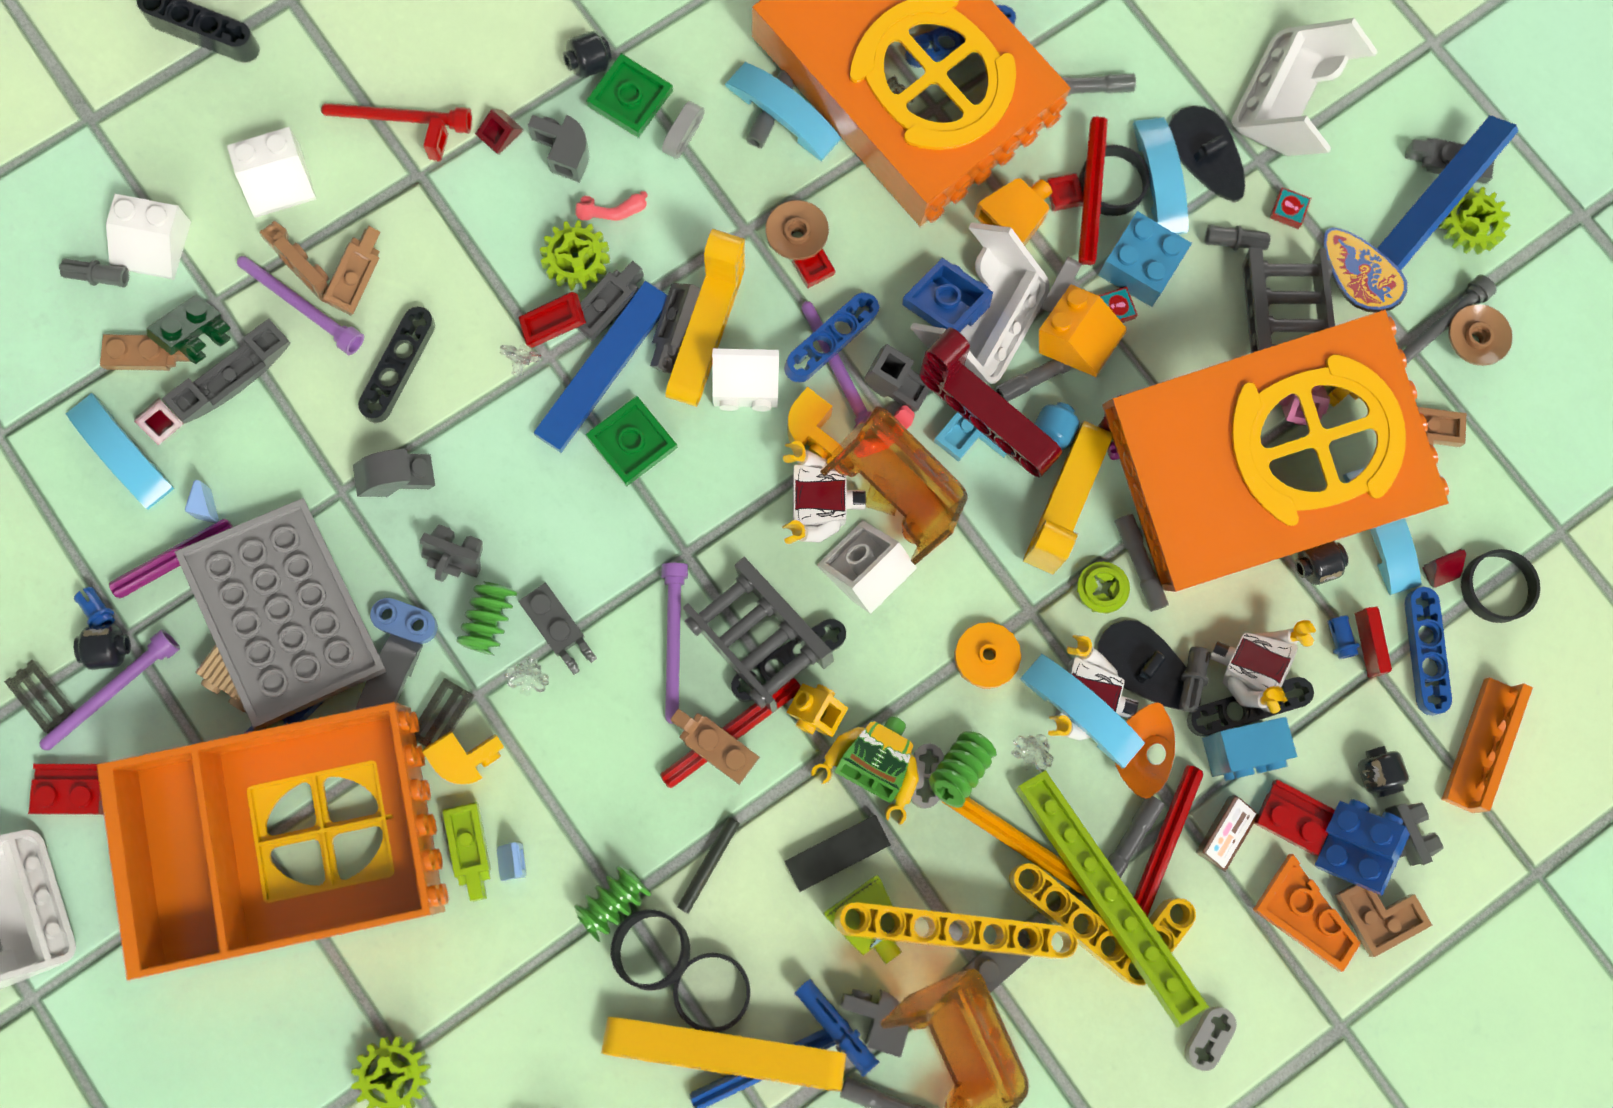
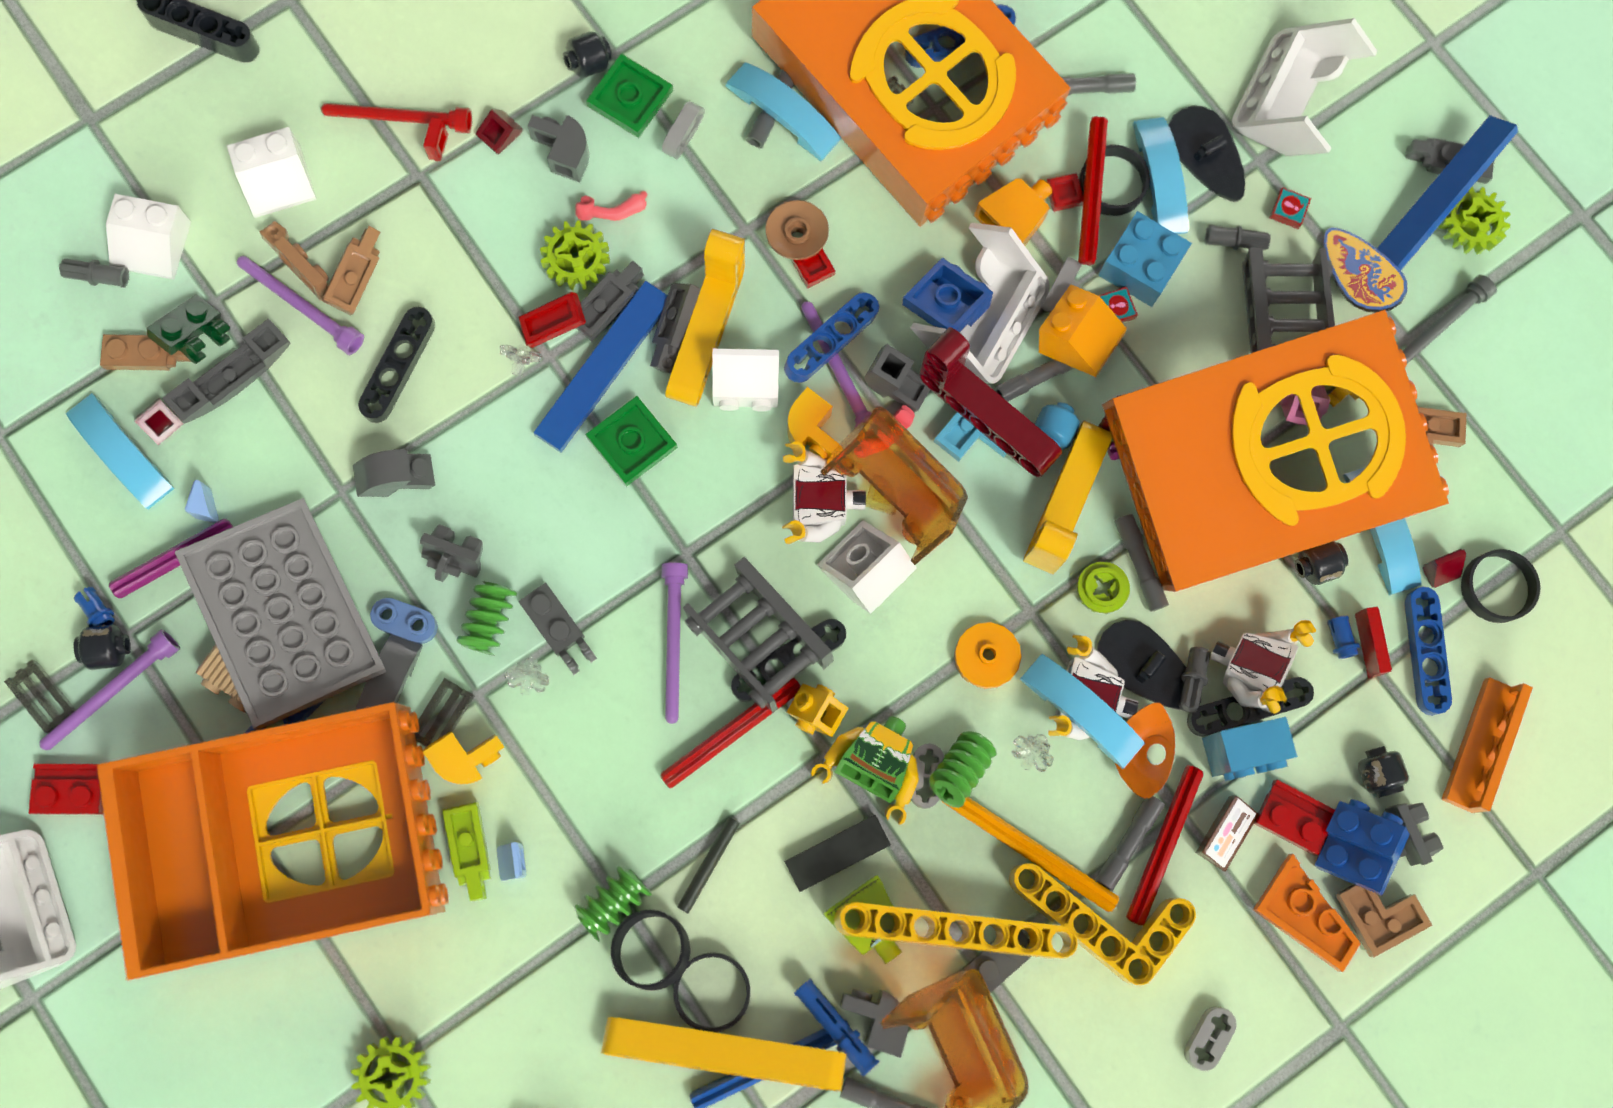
(715, 745): medium nougat hinge -> none
(1112, 899): lime plate -> none
(1490, 328): medium nougat dish -> none

